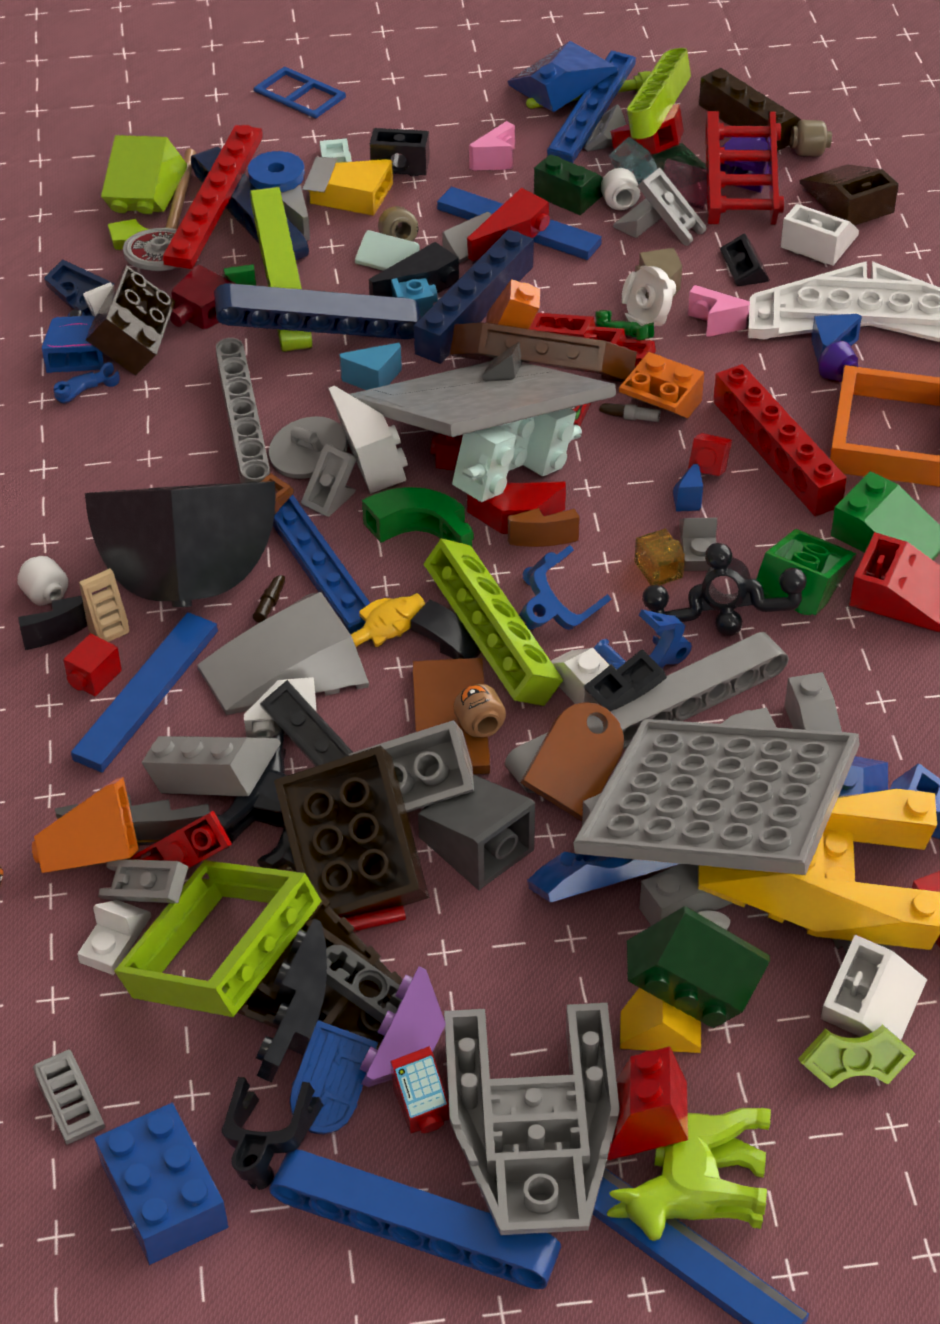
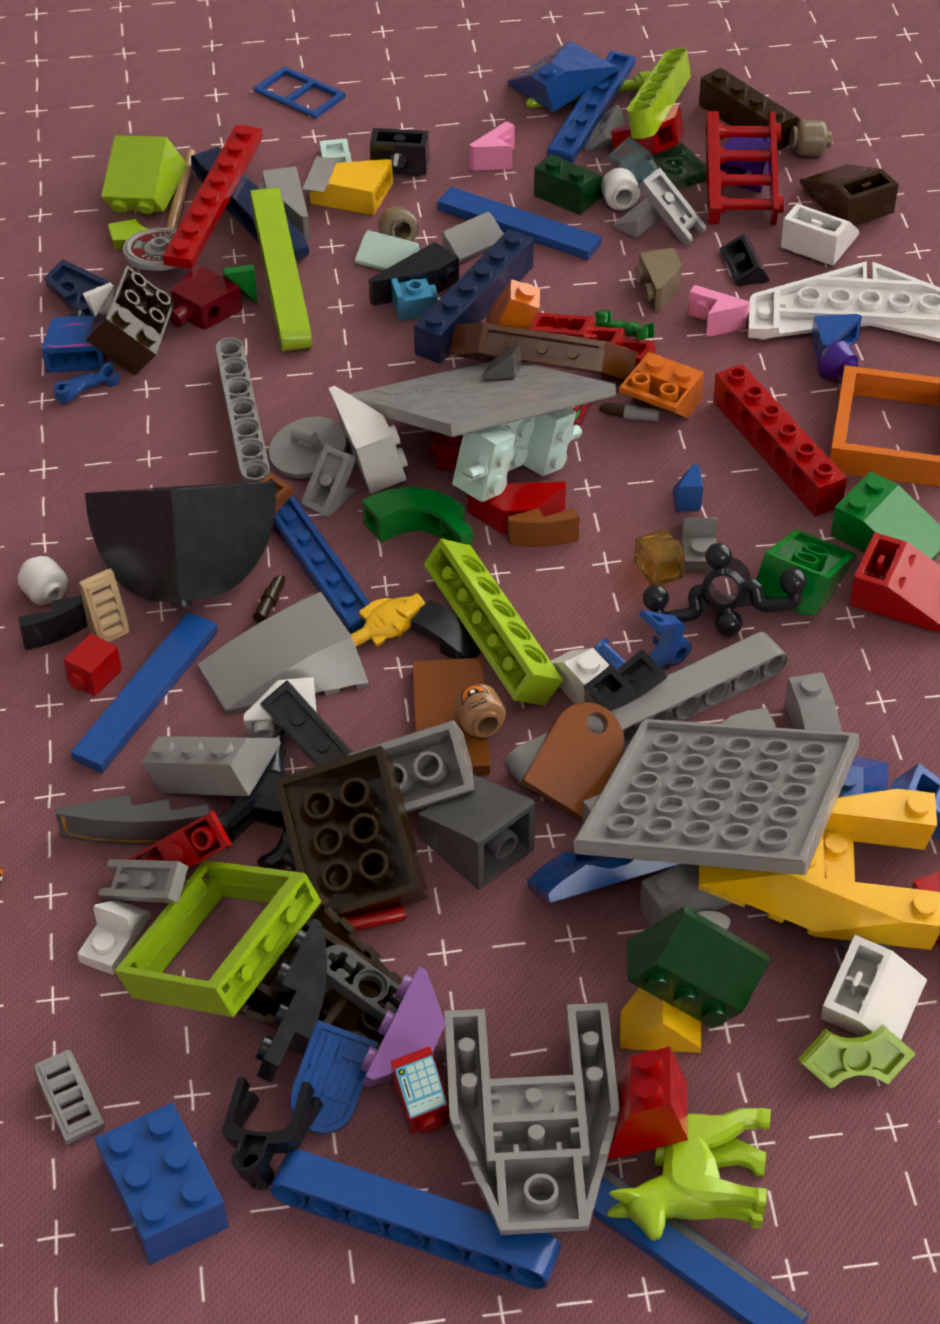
(89, 833): orange slope -> none
(276, 170): blue tile -> none
(316, 311): beam -> none
(371, 366): dark azure slope -> none
(520, 213): red slope -> none
(546, 602): blue piece -> none
(660, 290): white plate -> none
(689, 182): clear pink piece -> none
(710, 453): red brick -> none

